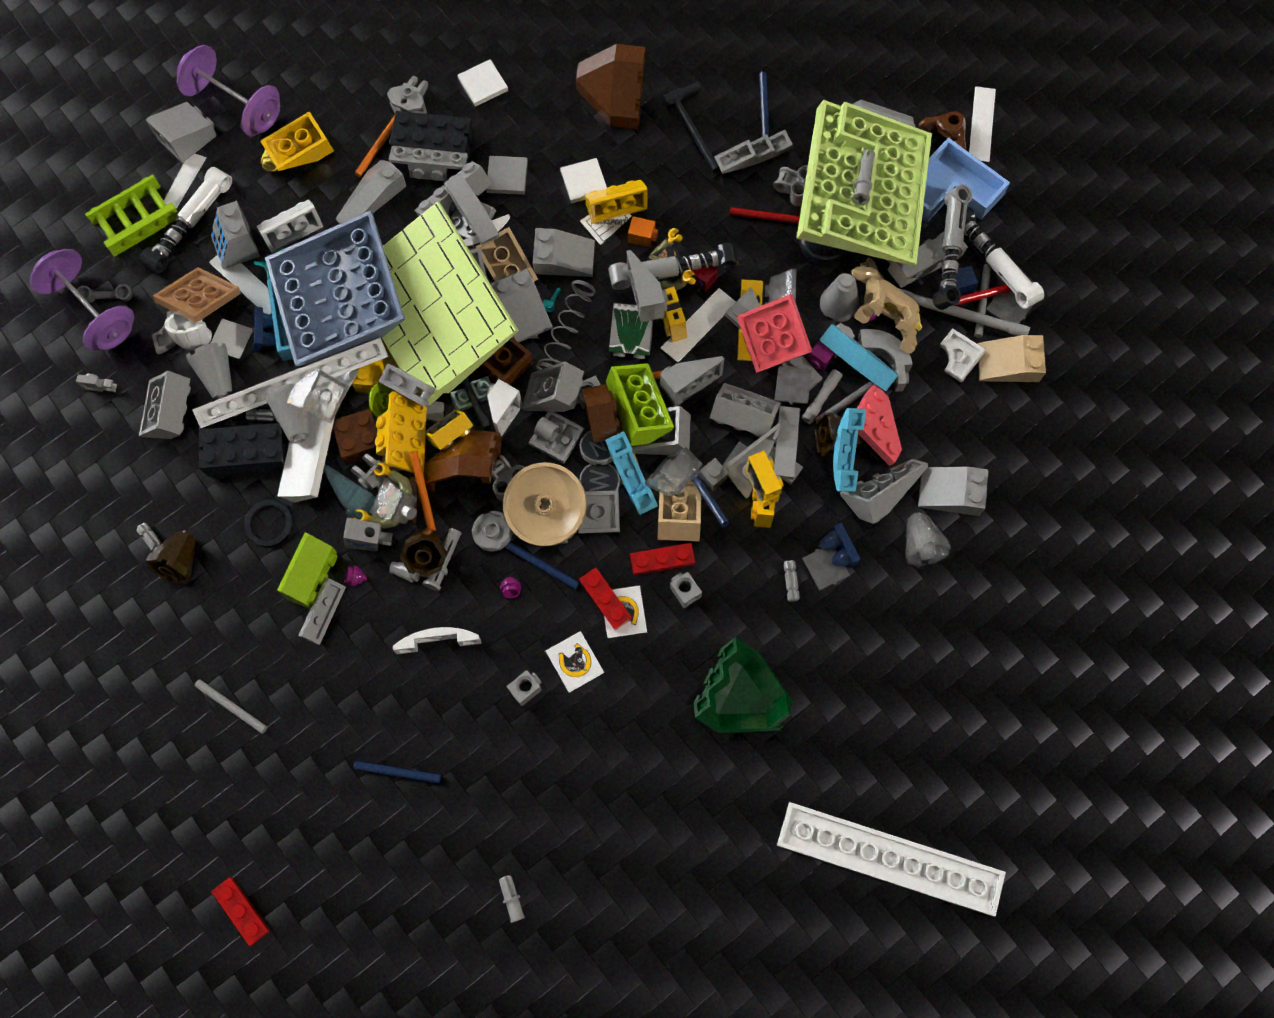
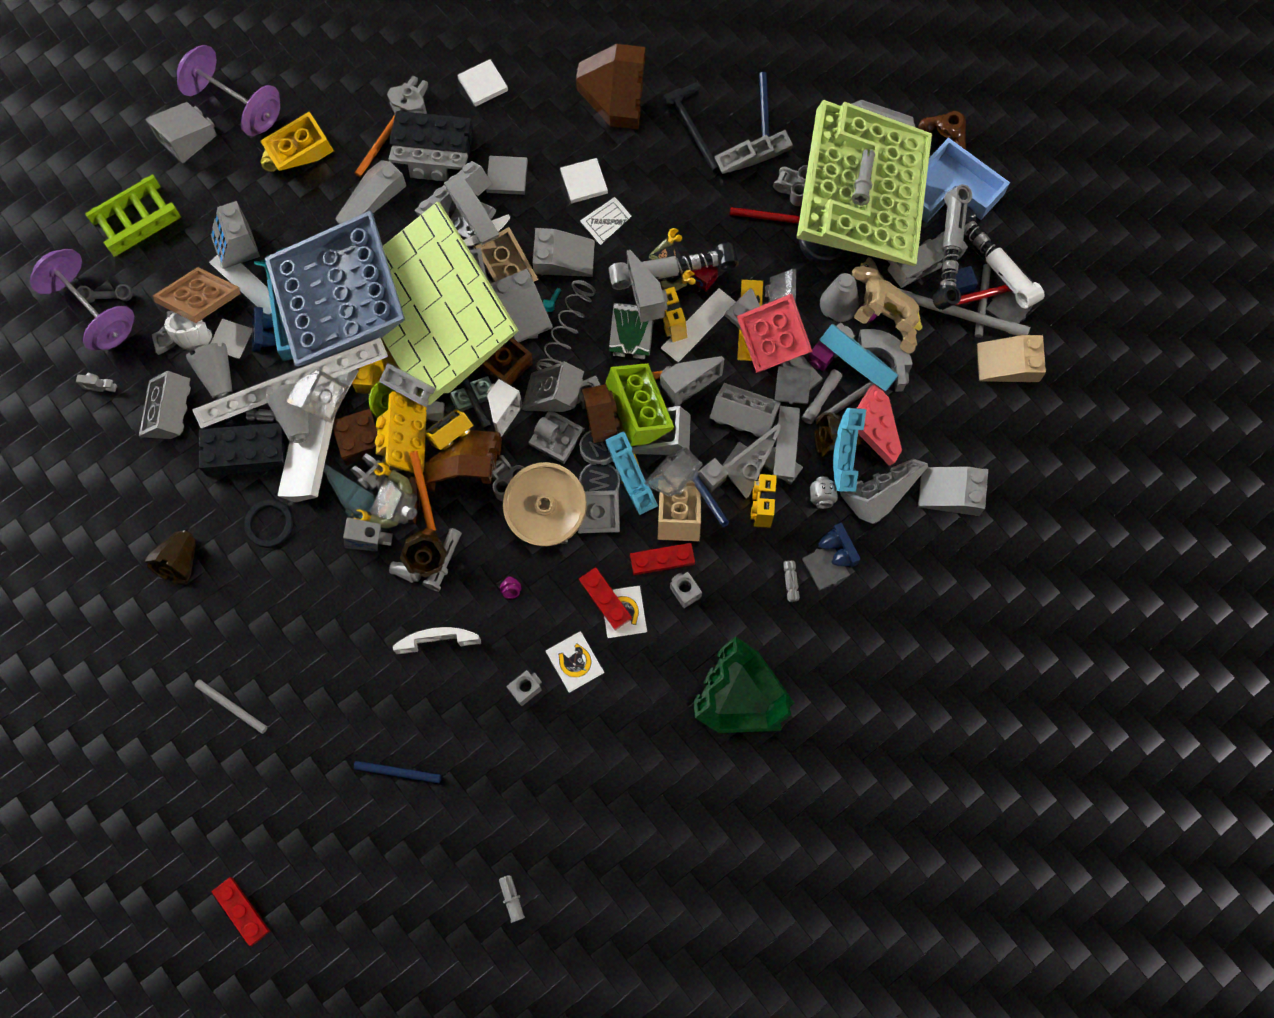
(148, 536): light grey axle -> none
(184, 179): white sticker -> none
(214, 184): piece -> none
(290, 225): white slope -> none
(307, 571): lime slope -> none
(322, 611): light grey plate -> none
(354, 576): magenta plate -> none
(491, 531): light grey tile -> none
(542, 565): dark blue bar -> none
(616, 201): yellow slope -> none
(642, 232): orange brick -> none
(763, 478): yellow piece -> none
(823, 492): none -> light grey head
(891, 859): white plate -> none
(924, 541): clear cone -> none
(961, 354): white tile -> none
(982, 123): white sticker -> none

